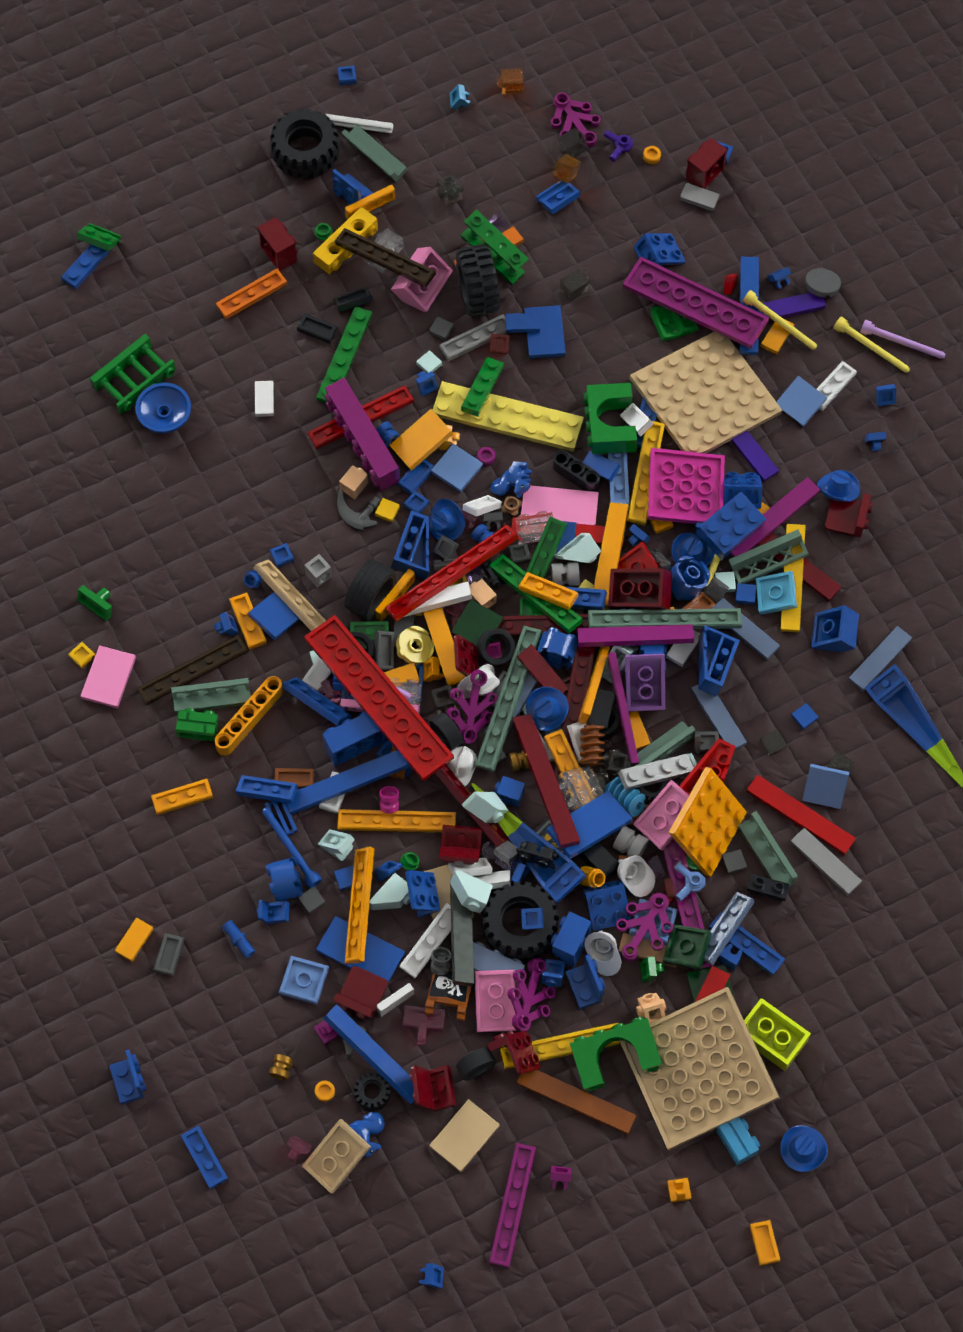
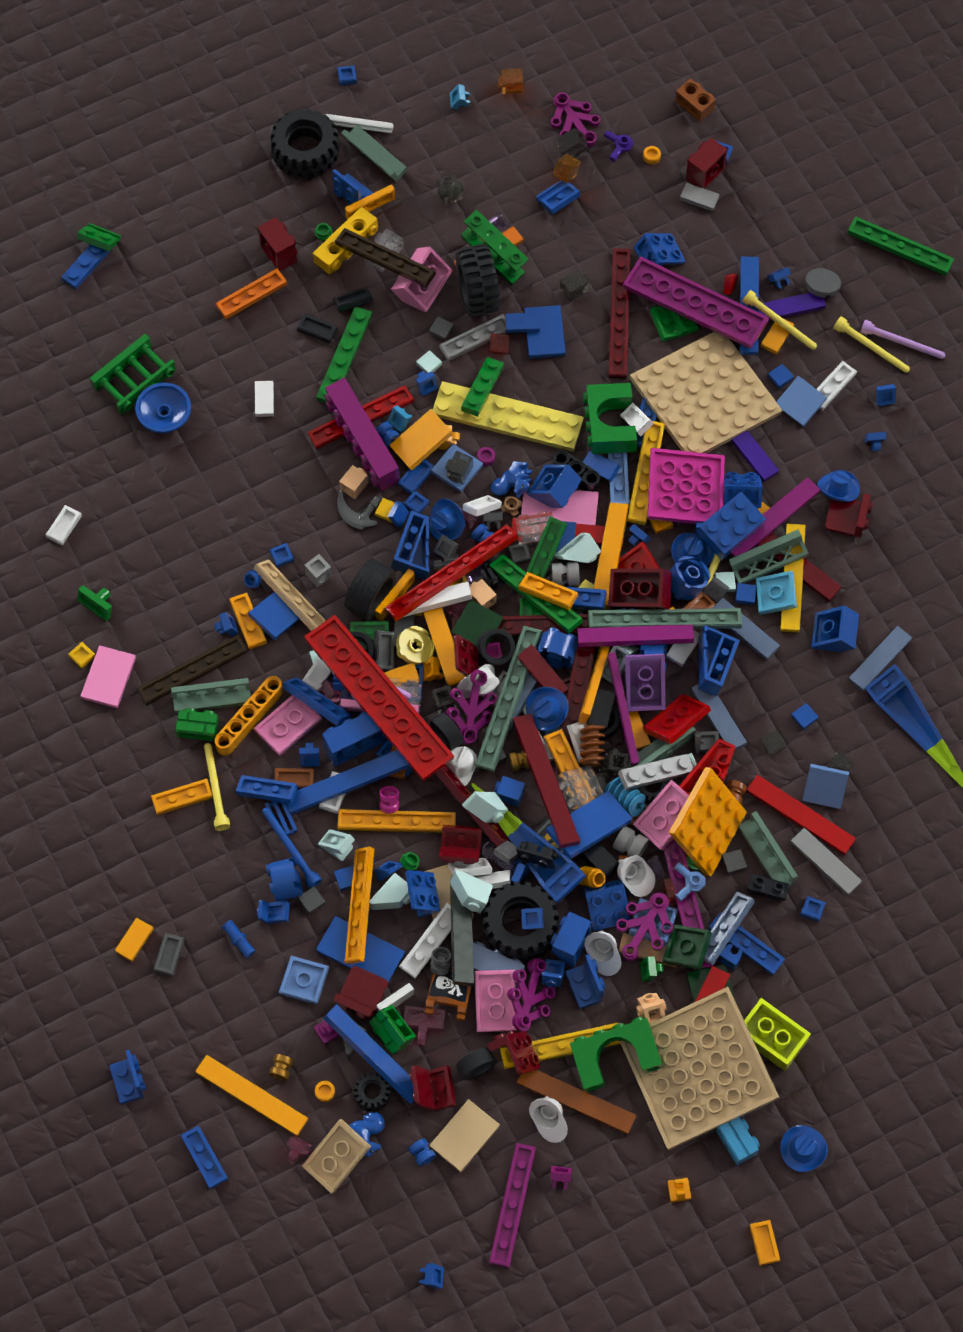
(63, 525): none -> white tile
(221, 821): none -> light yellow piece
(251, 1095): none -> light orange tile
(287, 725): none -> bright pink tile
(309, 756): none -> blue tile
(392, 1029): none -> green brick
(398, 514): none -> blue tile
(399, 418): none -> dark azure tile
(422, 1152): none -> blue wheel
(459, 467): none -> clear smoke brick
(549, 1119): none -> white piece
(554, 485): none -> blue slope
(619, 314): none -> dark red tile
(660, 559): dark grey axle -> none
(676, 719): none -> red tile
(693, 101): none -> dark orange brick
(737, 789): none -> dark orange wheel
(780, 376): none -> blue tile
(813, 909): none -> blue tile
(900, 246): none -> green plate

